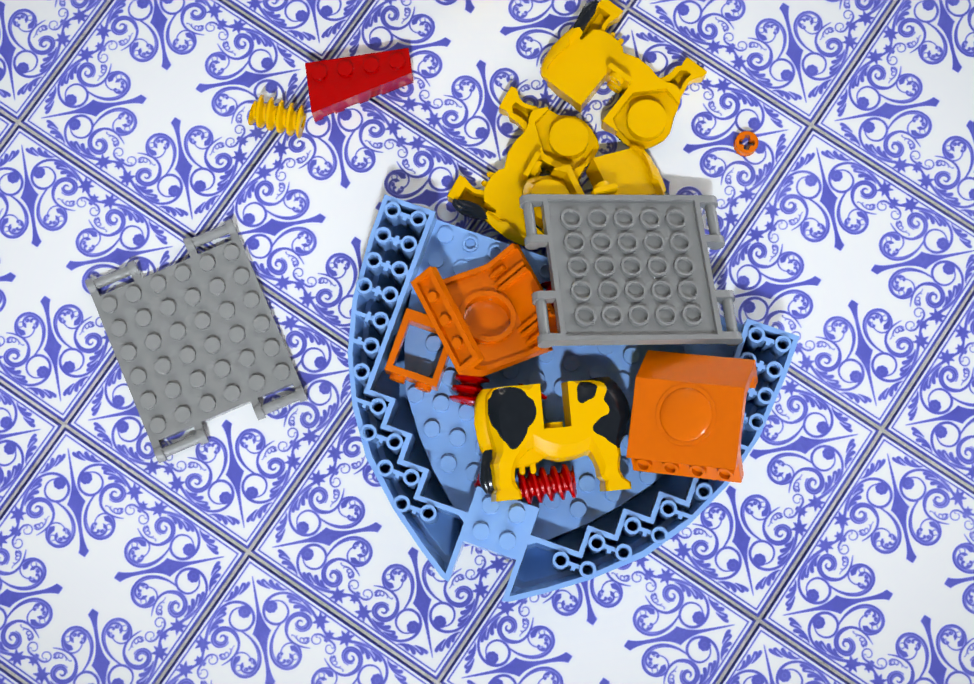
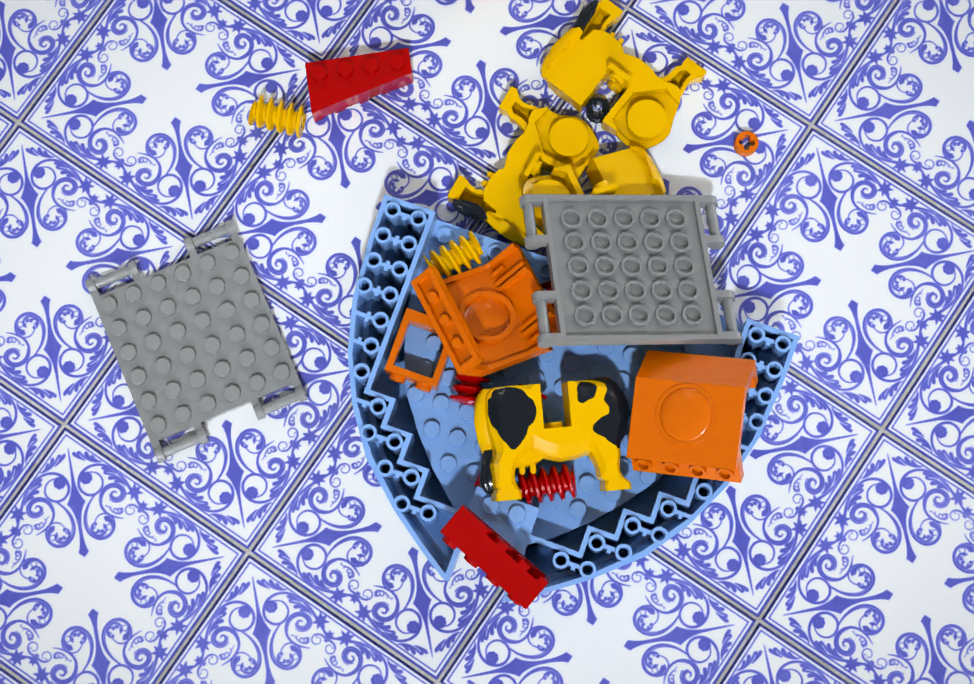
(456, 255): none -> yellow piece
(495, 556): none -> red wedge
(589, 111): none -> black bush

